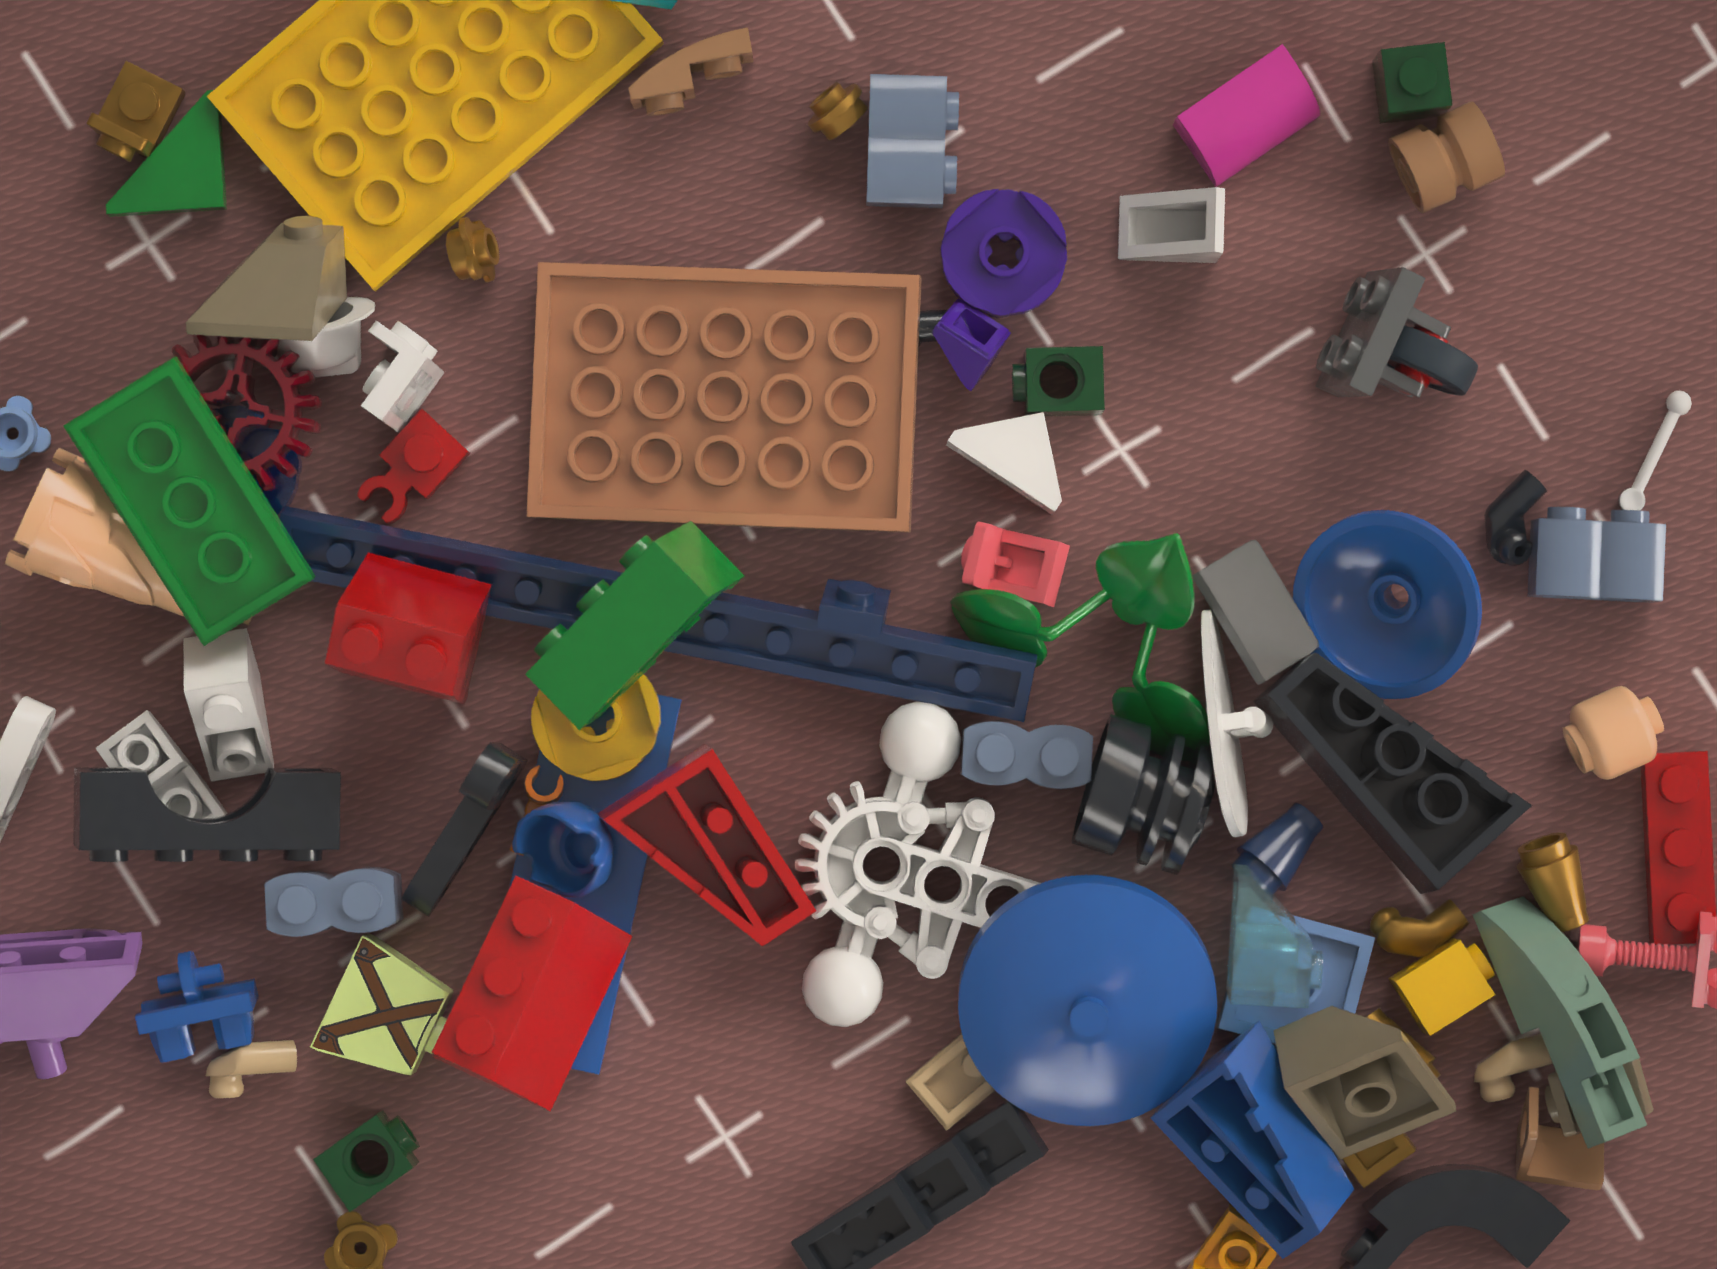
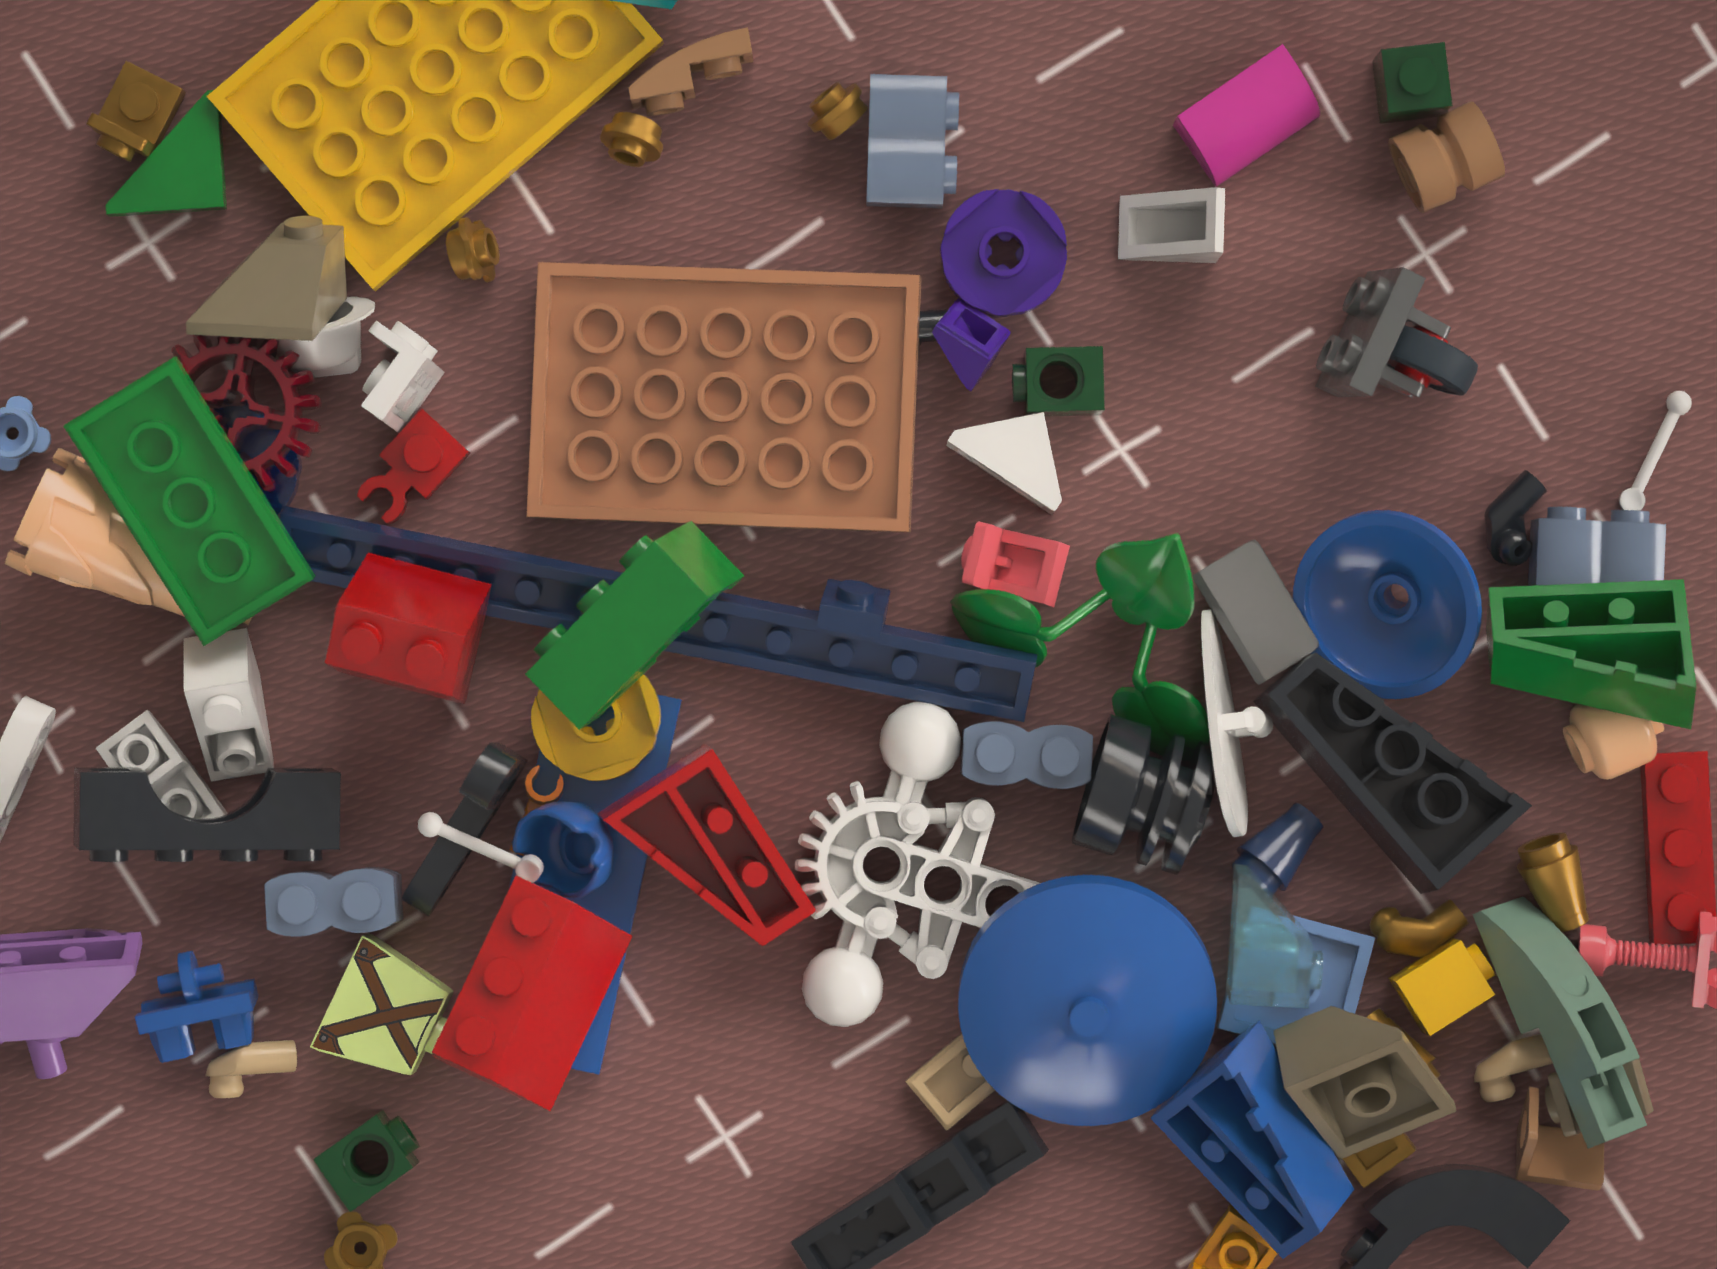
(527, 867): none -> white hinge
(632, 139): none -> pearl gold plate
(1597, 646): none -> green wedge

